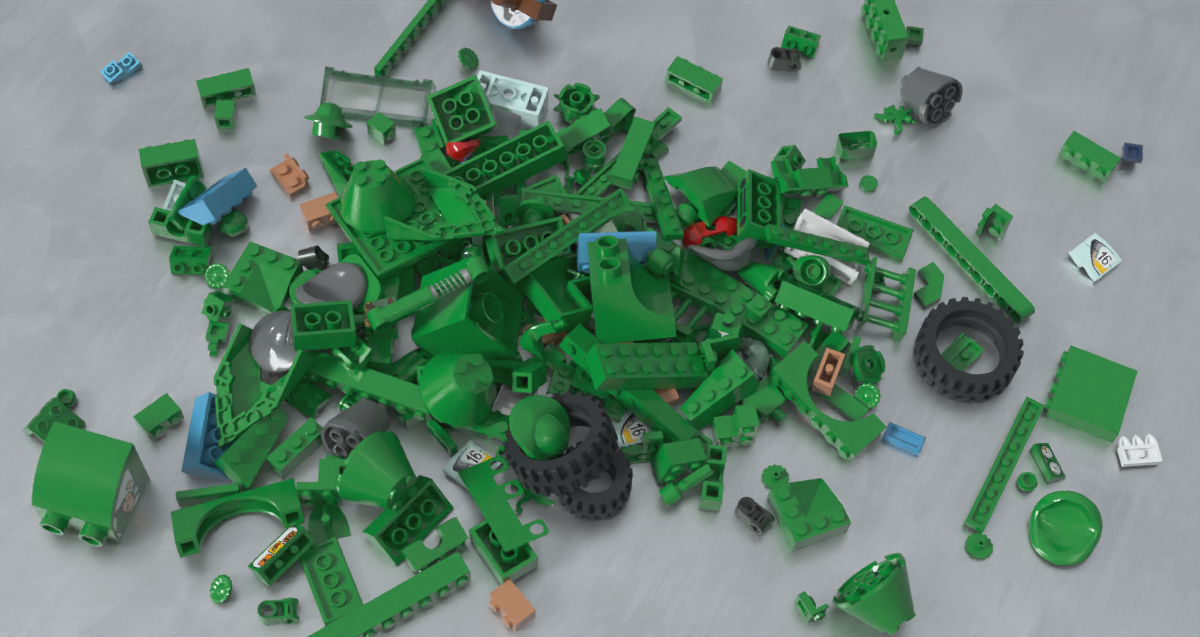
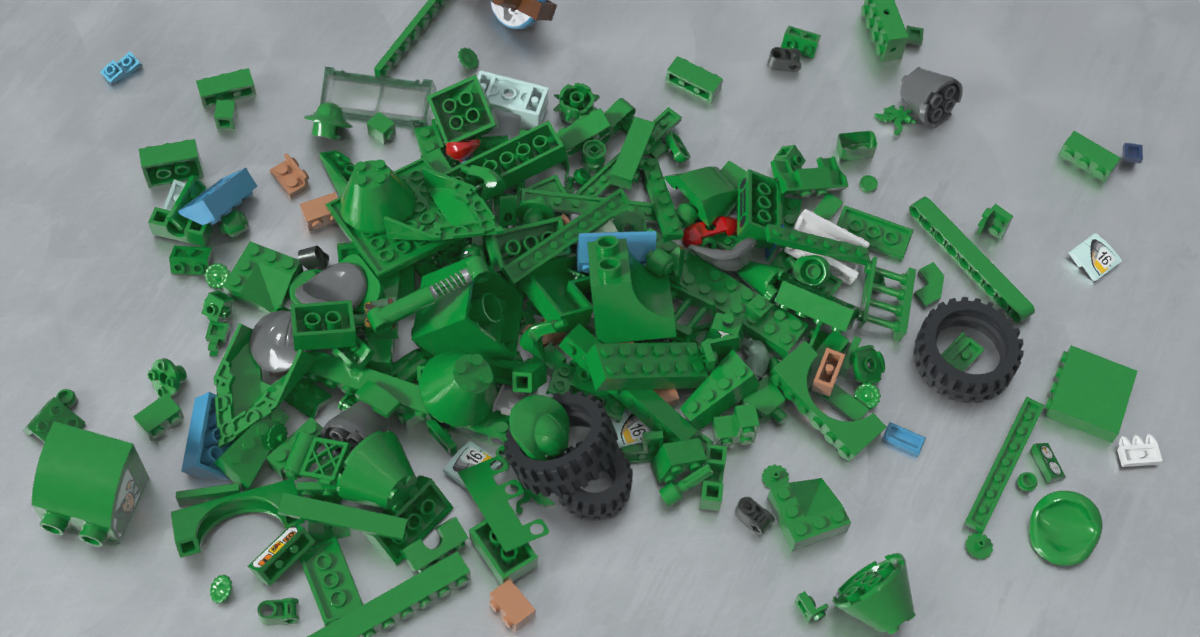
(166, 377): none -> green plate
(276, 436): none -> green piece
(304, 455): none -> green piece
(342, 516): none -> green tile
(378, 399): none -> green slope
(493, 181): none -> green animal
(678, 148): none -> green plate

